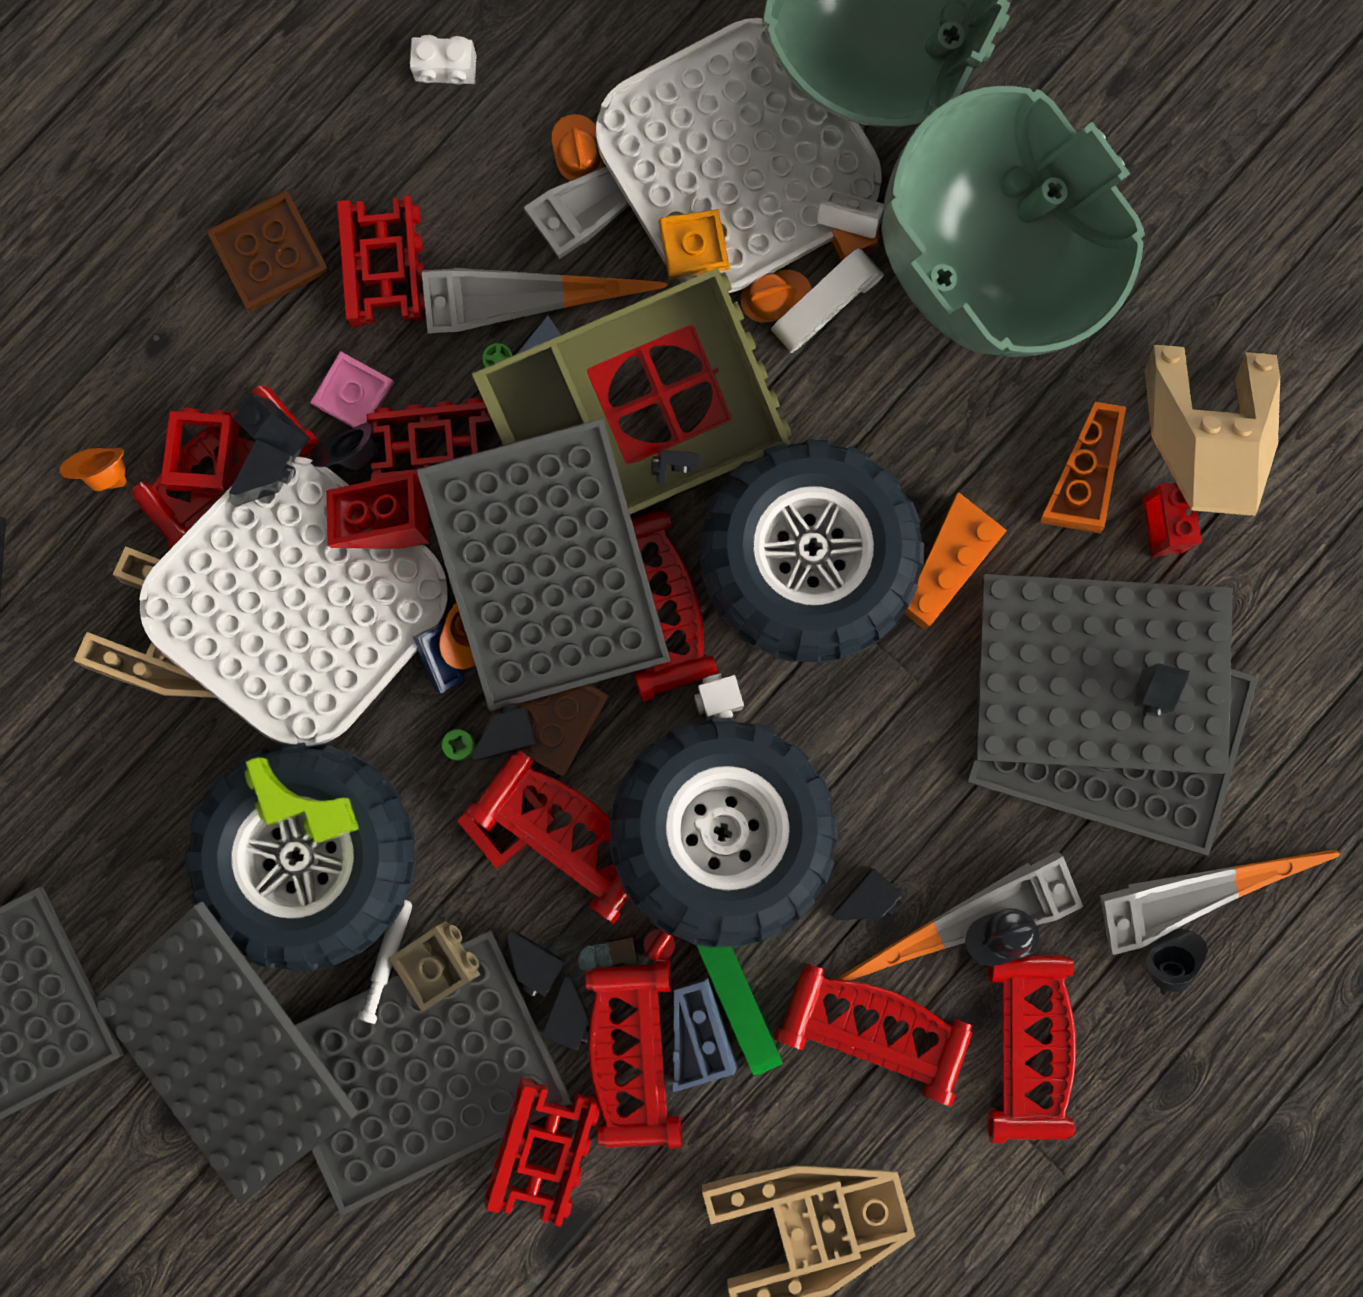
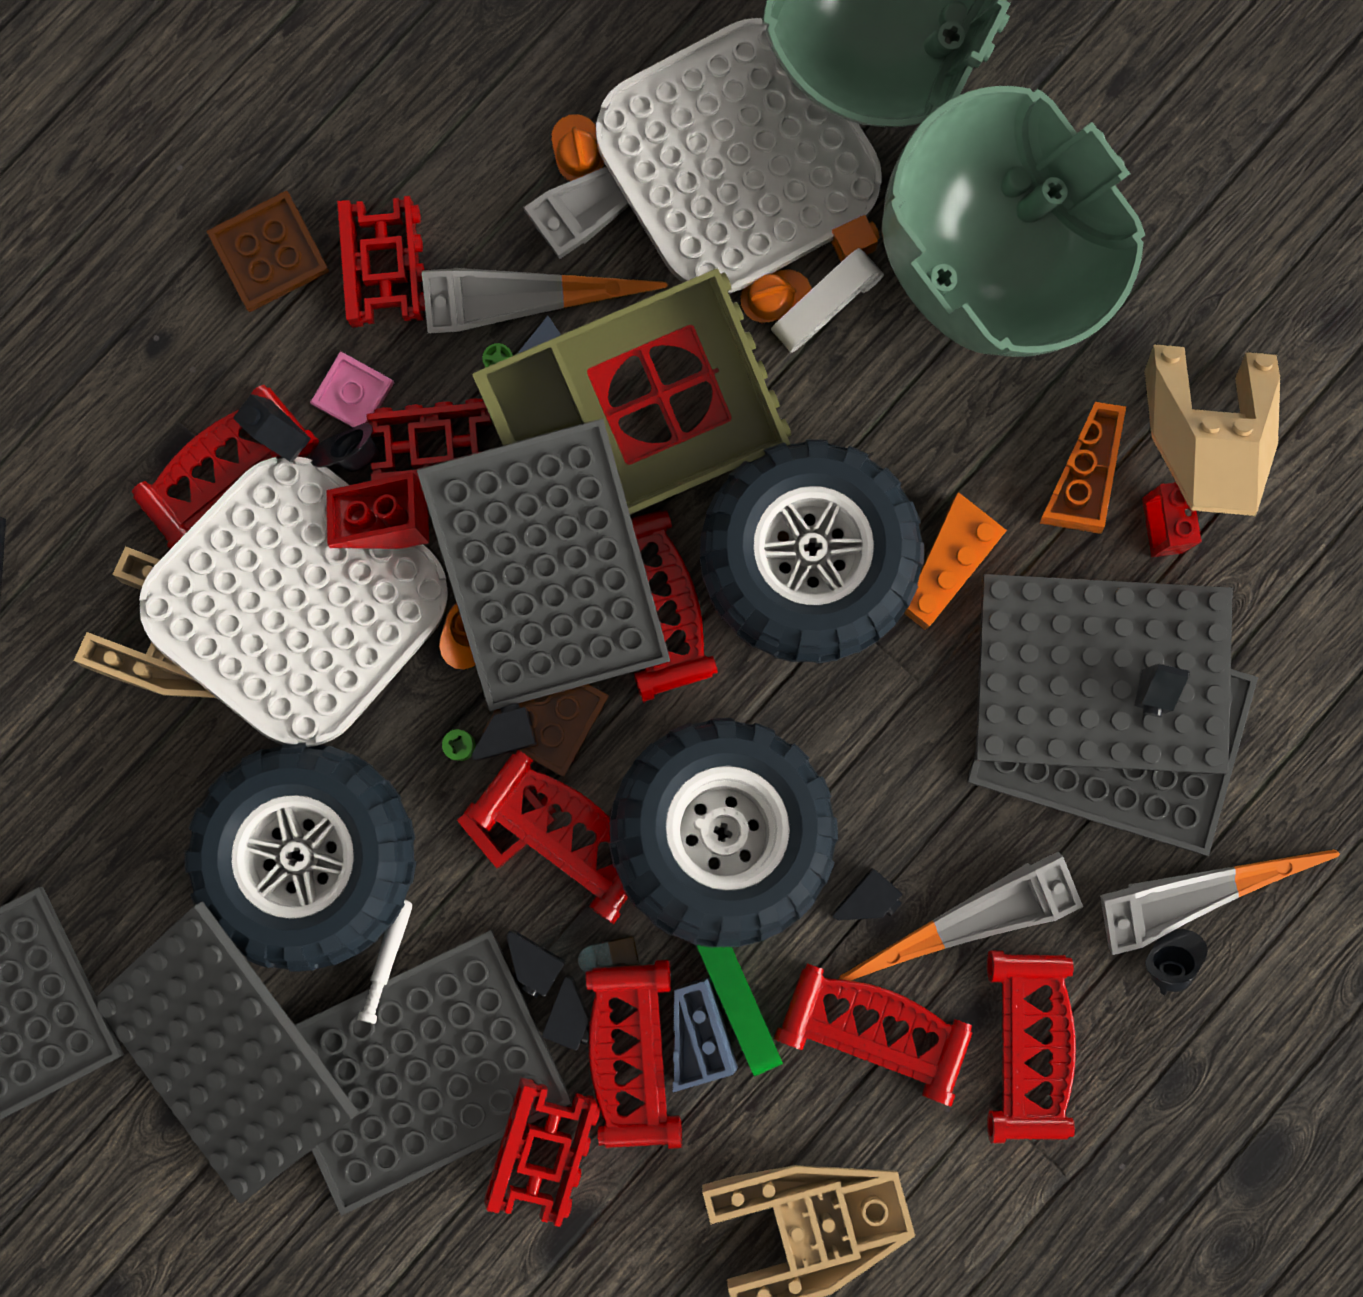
(97, 468): orange piece -> none
(226, 455): red window -> none
(261, 474): black slope -> none
(278, 804): lime arch -> none
(435, 965): dark tan plate -> none
(440, 673): dark blue tile -> none
(443, 60): white brick -> none
(658, 945): red plate -> none
(678, 460): black bracket -> none
(693, 244): light orange tile -> none
(718, 697): white brick -> none
(850, 213): white slope -> none
(1002, 937): black piece -> none

